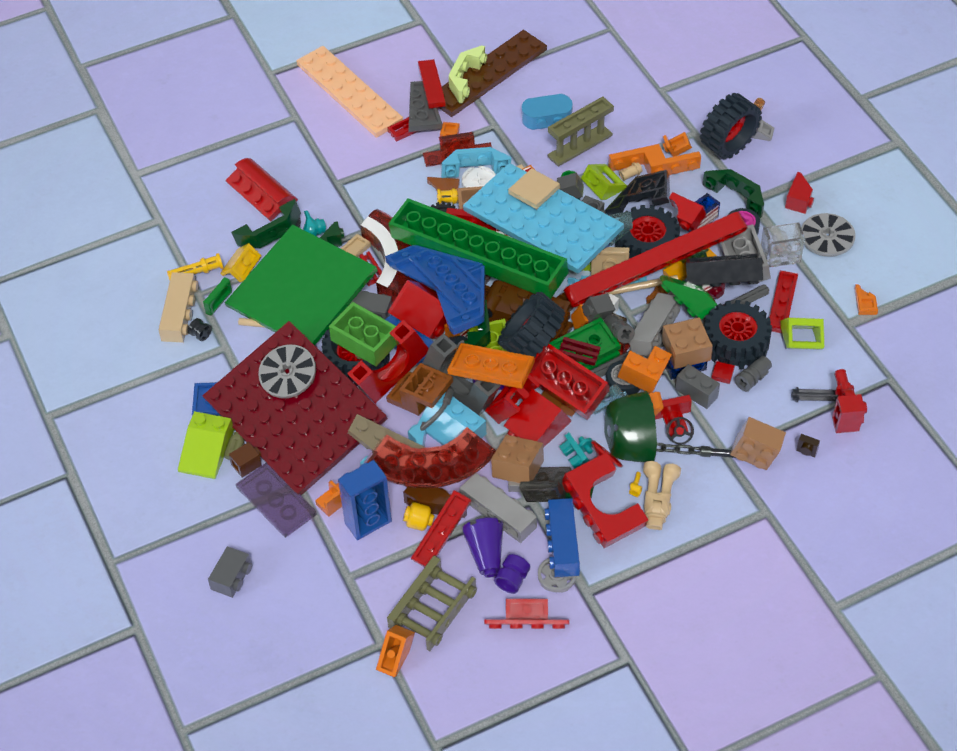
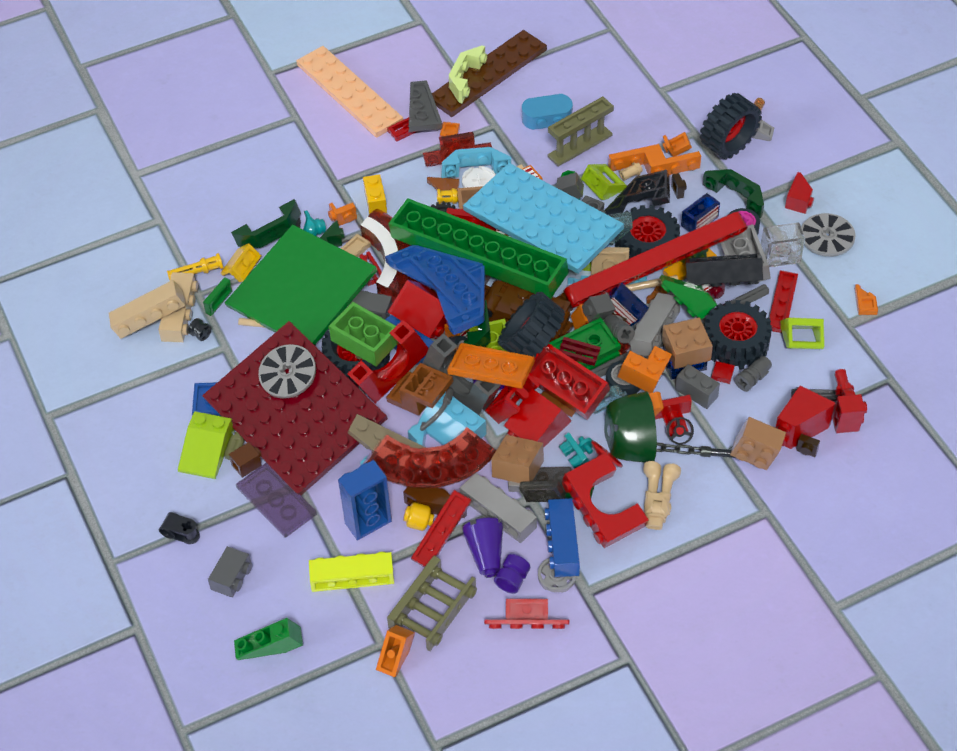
(146, 309): none -> tan brick
(179, 528): none -> black piece
(259, 188): red brick -> none
(270, 640): none -> green slope
(330, 500): orange panel -> none
(343, 214): none -> orange bracket
(351, 571): none -> neon yellow brick
(374, 193): none -> yellow brick
(431, 83): red tile -> none
(534, 188): tan tile -> none
(627, 304): none -> clear blue brick
(636, 489): yellow hand -> none
(678, 185): none -> dark brown plate
(689, 213): red arch -> none
(804, 414): none -> red slope

